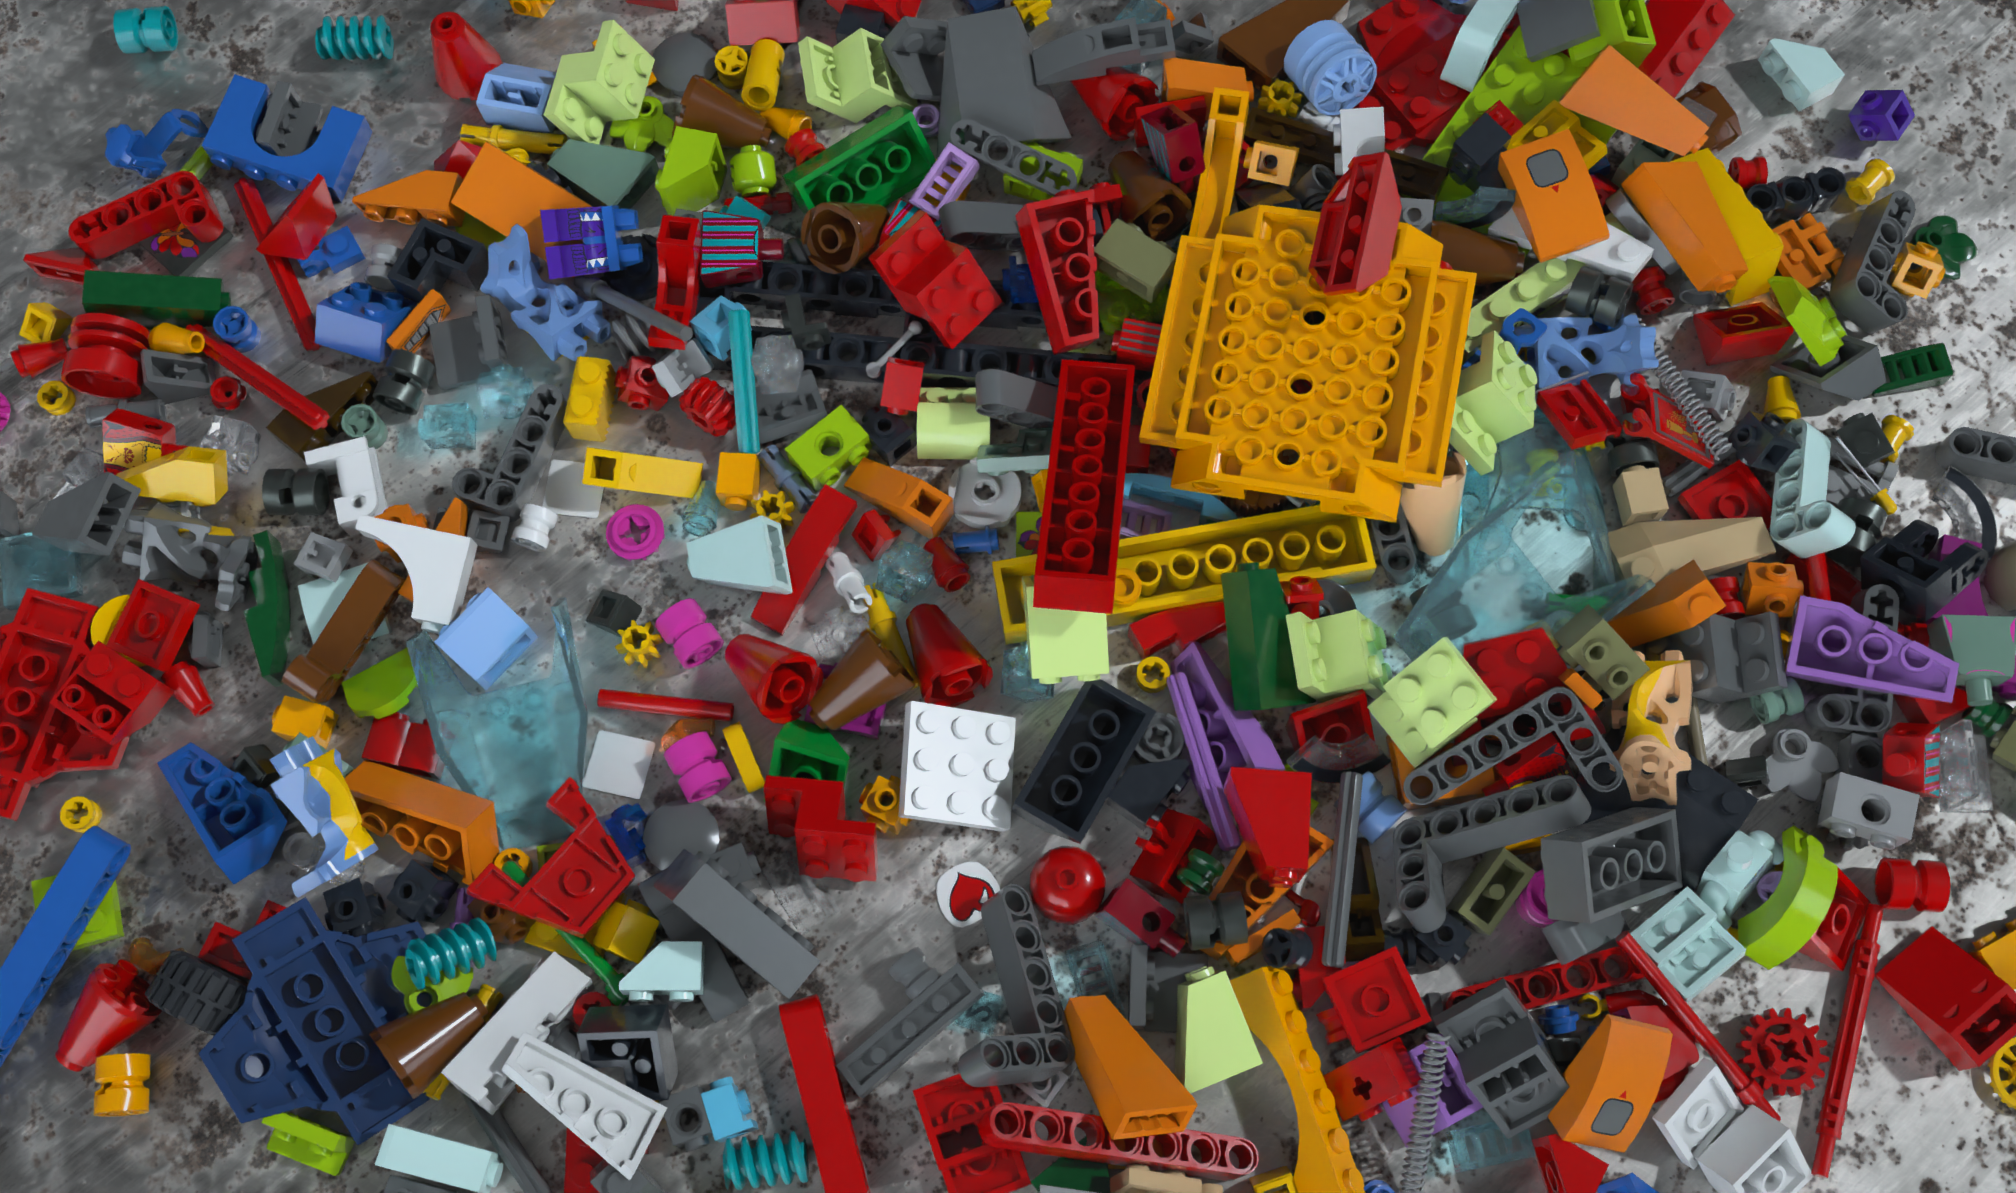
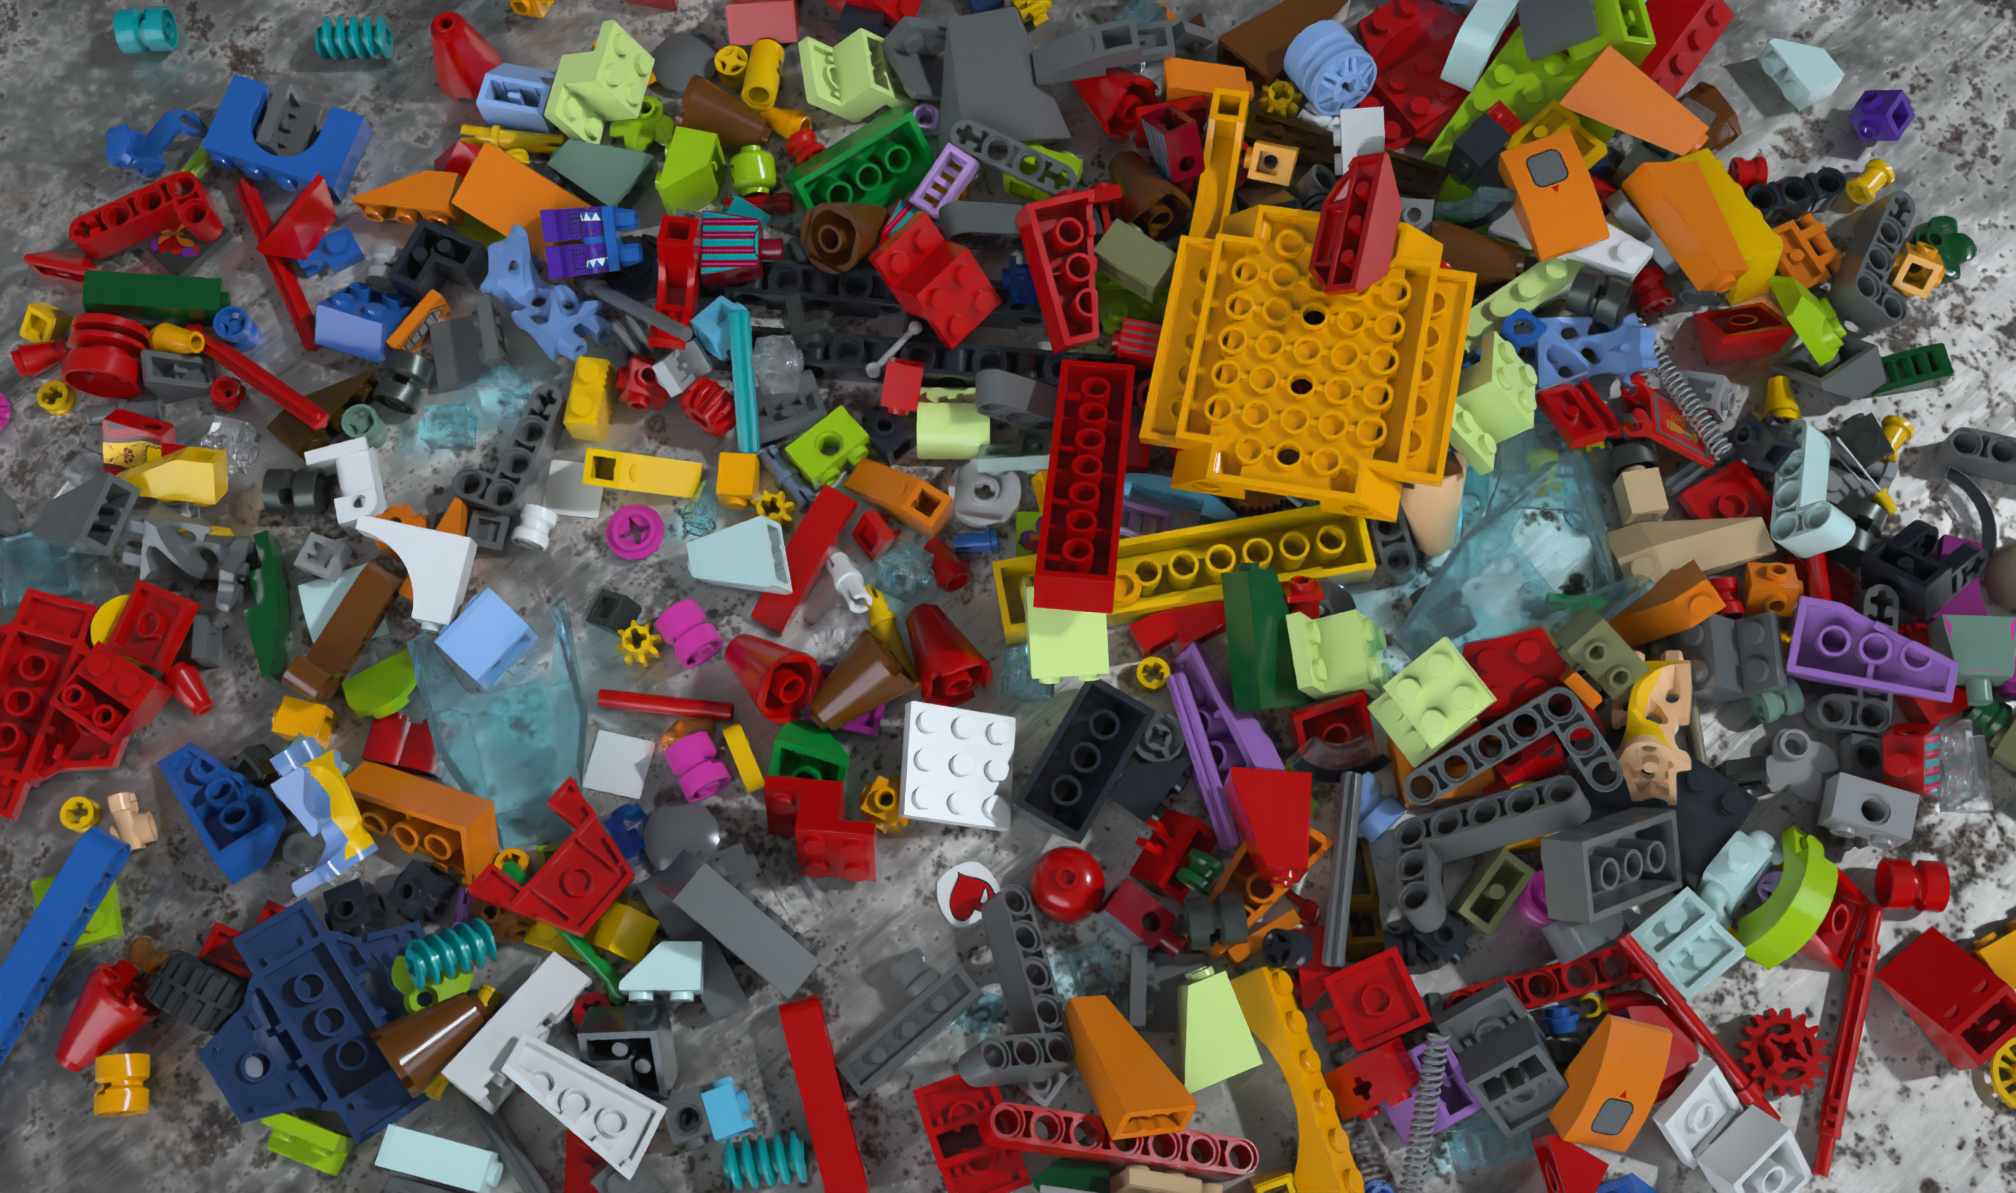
(130, 826): none -> light nougat plate

